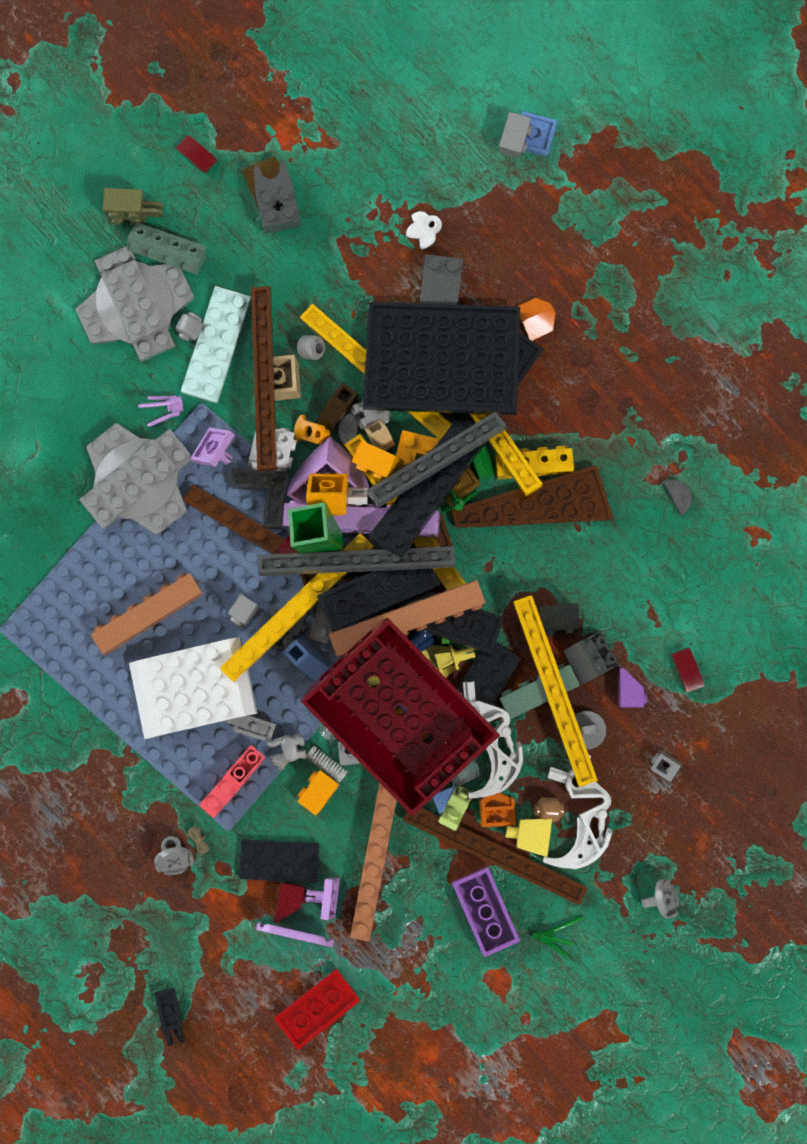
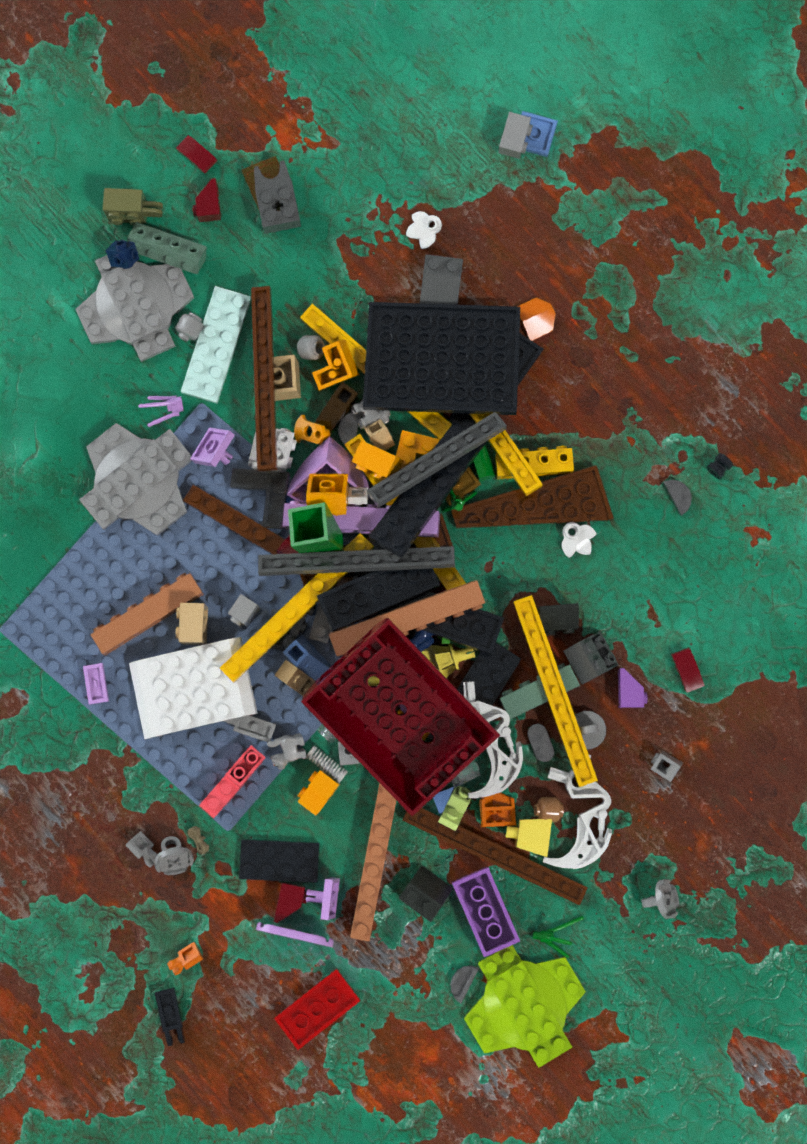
(96, 683): none -> lavender plate
(122, 254): none -> dark blue brick
(141, 846): none -> light grey plate
(187, 958): none -> orange plate
(192, 623): none -> tan brick
(208, 203): none -> dark red slope
(294, 678): none -> tan slope
(340, 366): none -> light orange brick
(426, 893): none -> pearl dark grey slope
(462, 980): none -> flat silver tile
(524, 1005): none -> lime plate
(540, 742): none -> flat silver tile
(578, 542): none -> white plate
(719, 466): none -> black wheel

